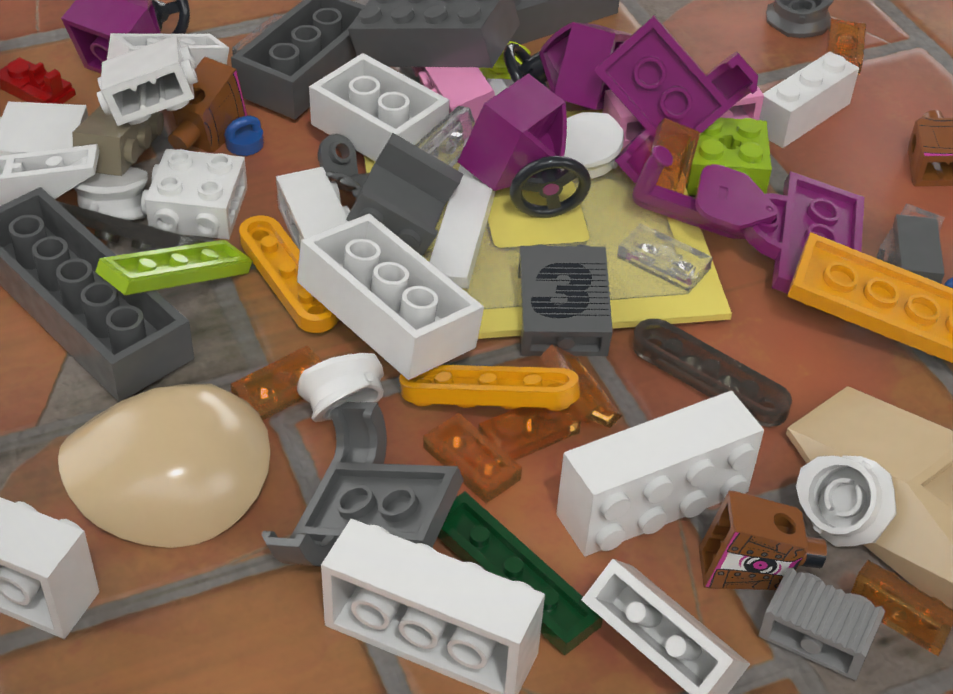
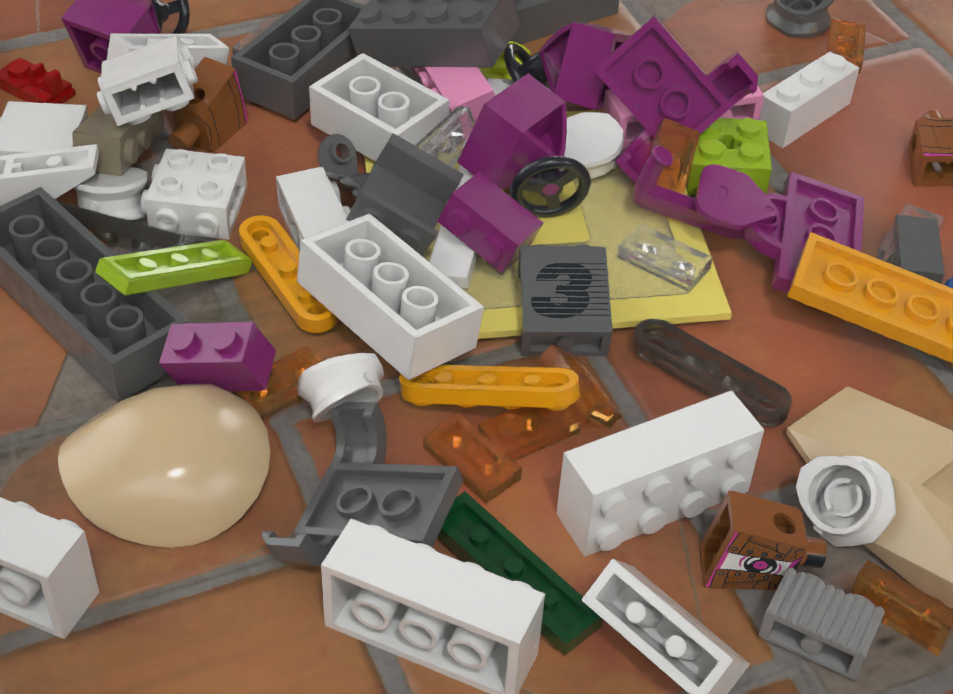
(220, 354): none -> magenta brick
(244, 136): blue tile -> none
(489, 221): none -> magenta brick

